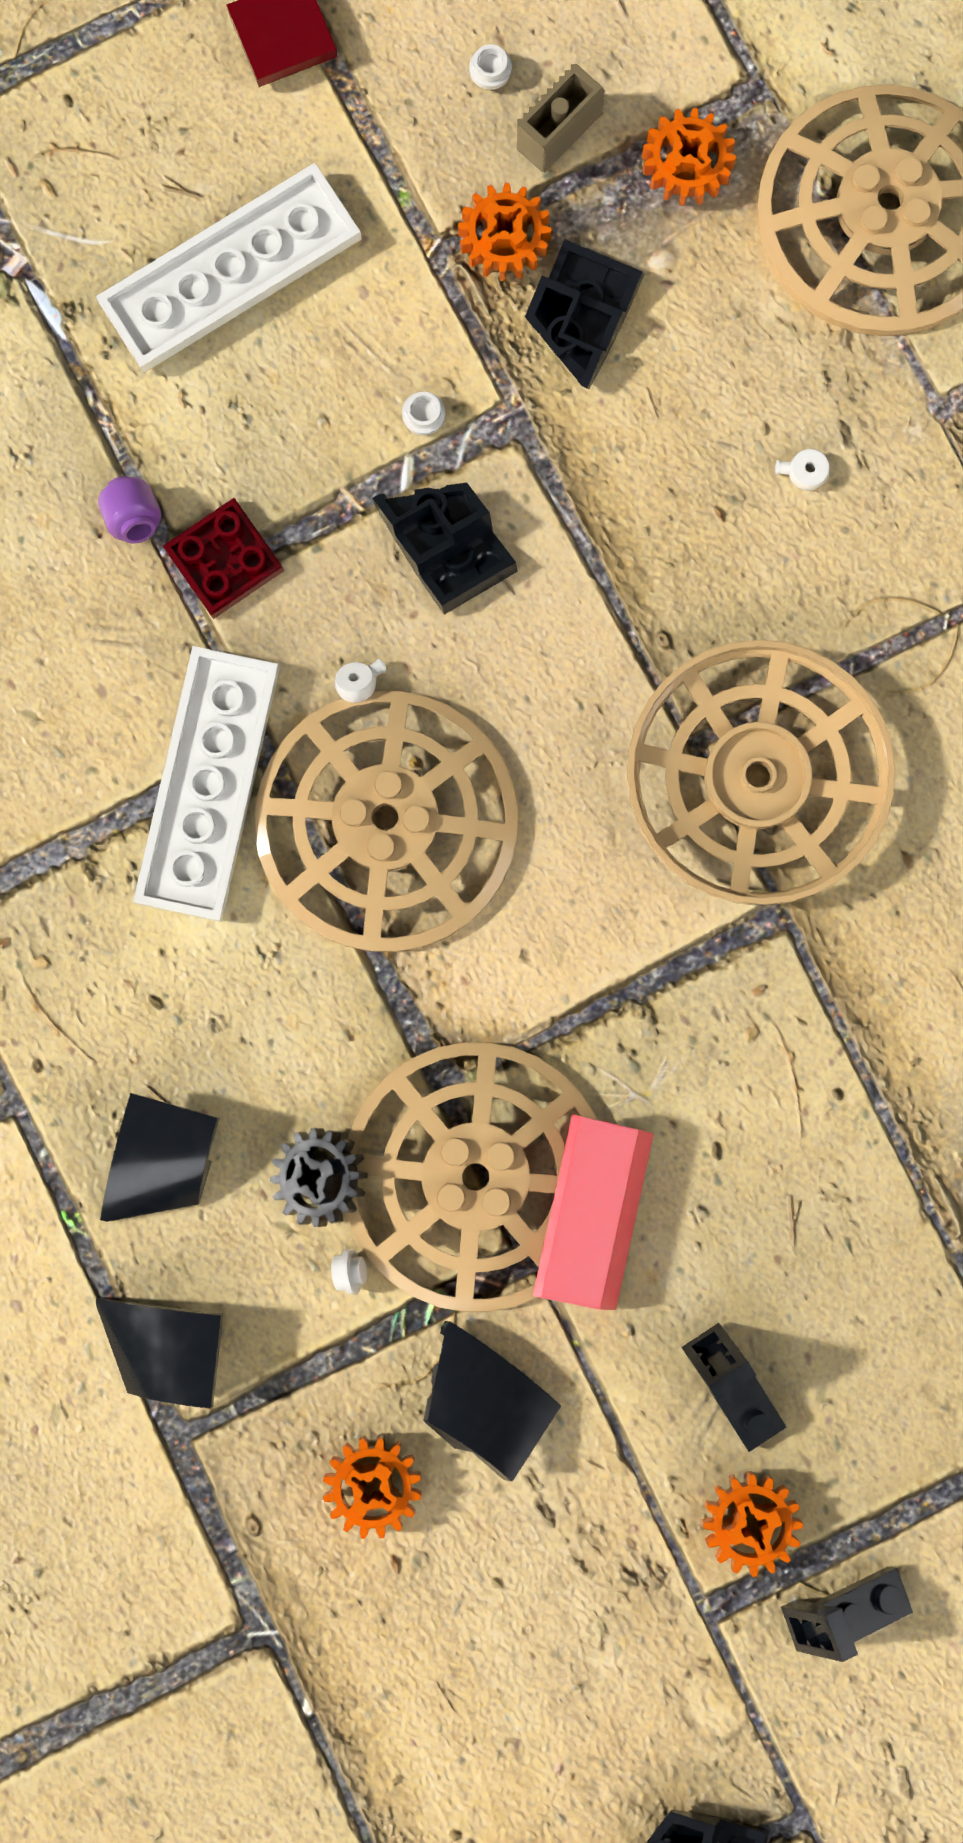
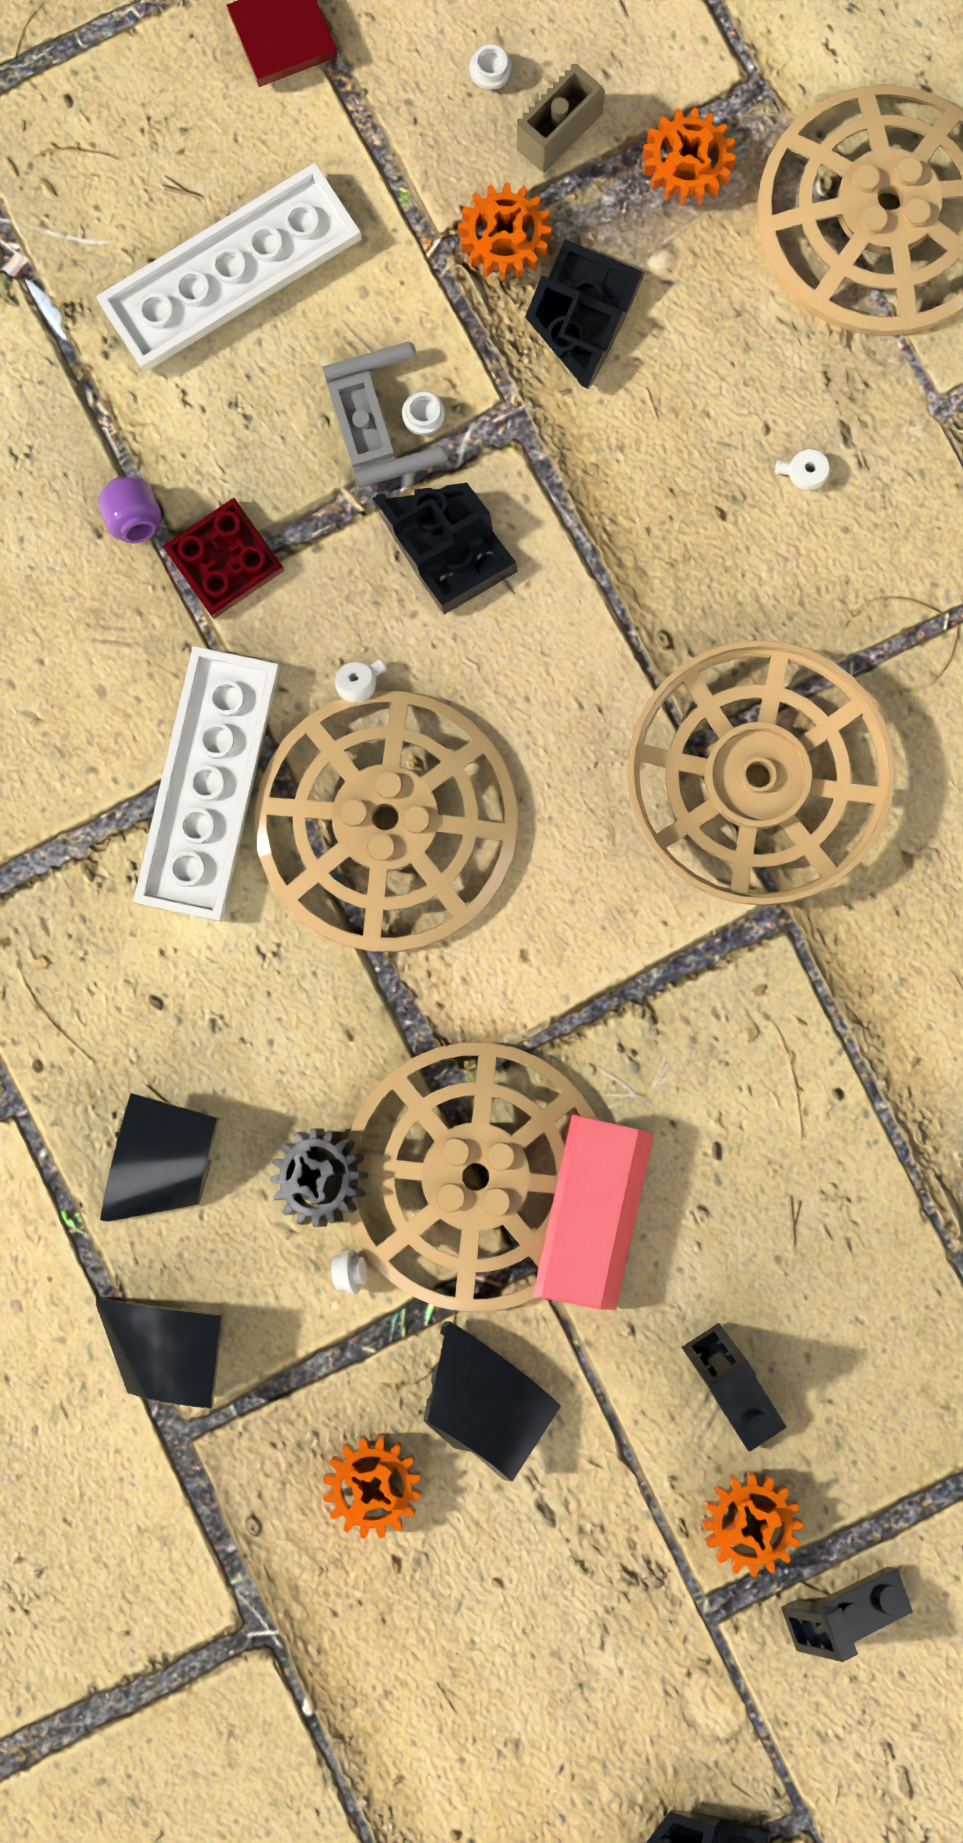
(363, 420): none -> light grey plate

